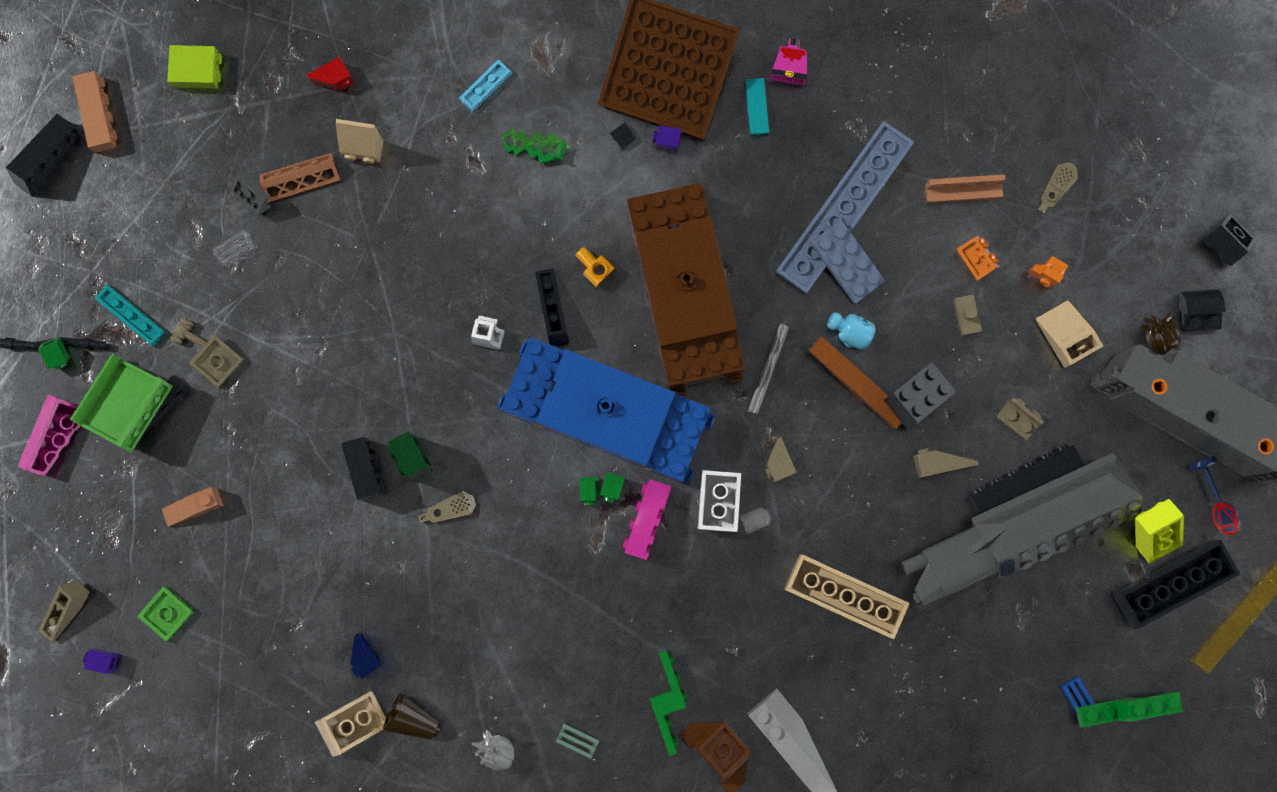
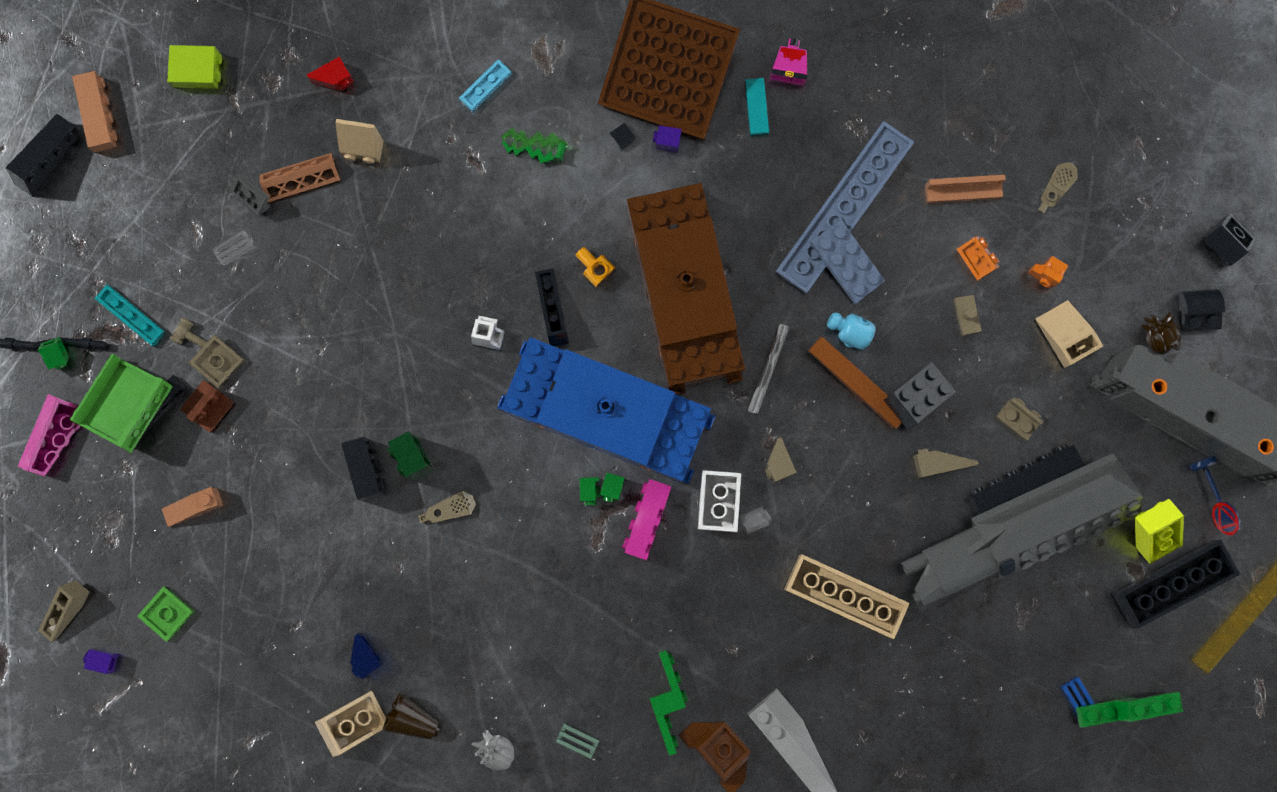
(206, 406): none -> copper bracket

